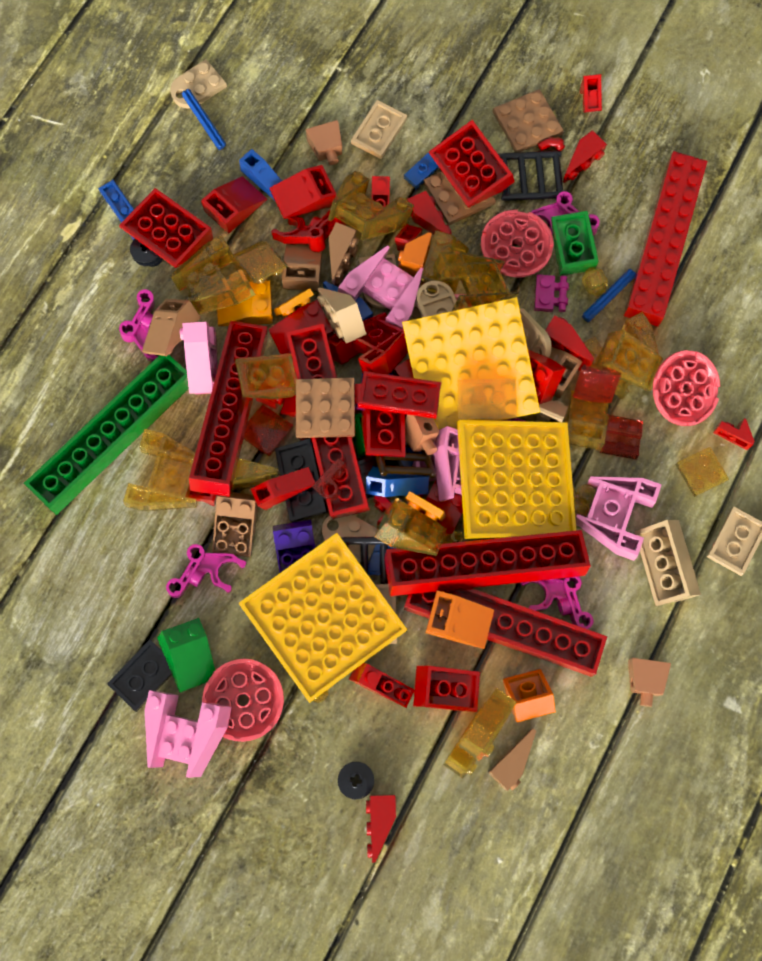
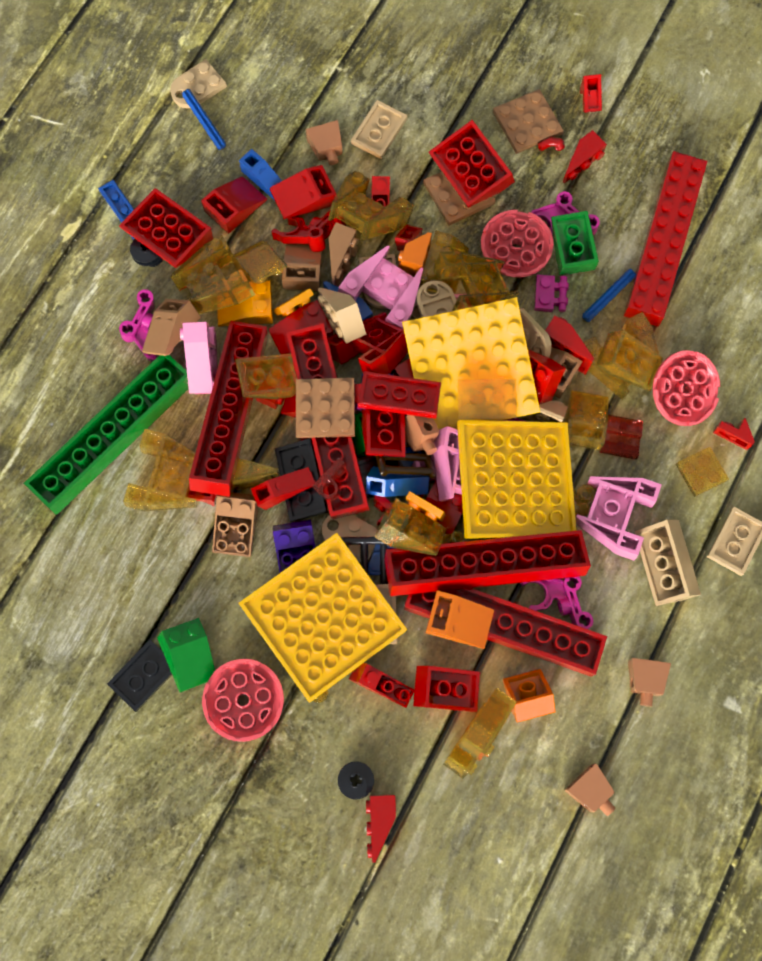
(181, 737): bright pink wedge -> none
(199, 567): dark pink piece -> none
(266, 430): clear red slope -> none
(421, 171): blue plate -> none
(427, 215): red slope -> none
(512, 765): medium nougat slope -> none
(538, 156): black bar -> none
(592, 790): none -> nougat torso
(595, 281): clear yellow head -> none
(596, 384): clear red slope -> none

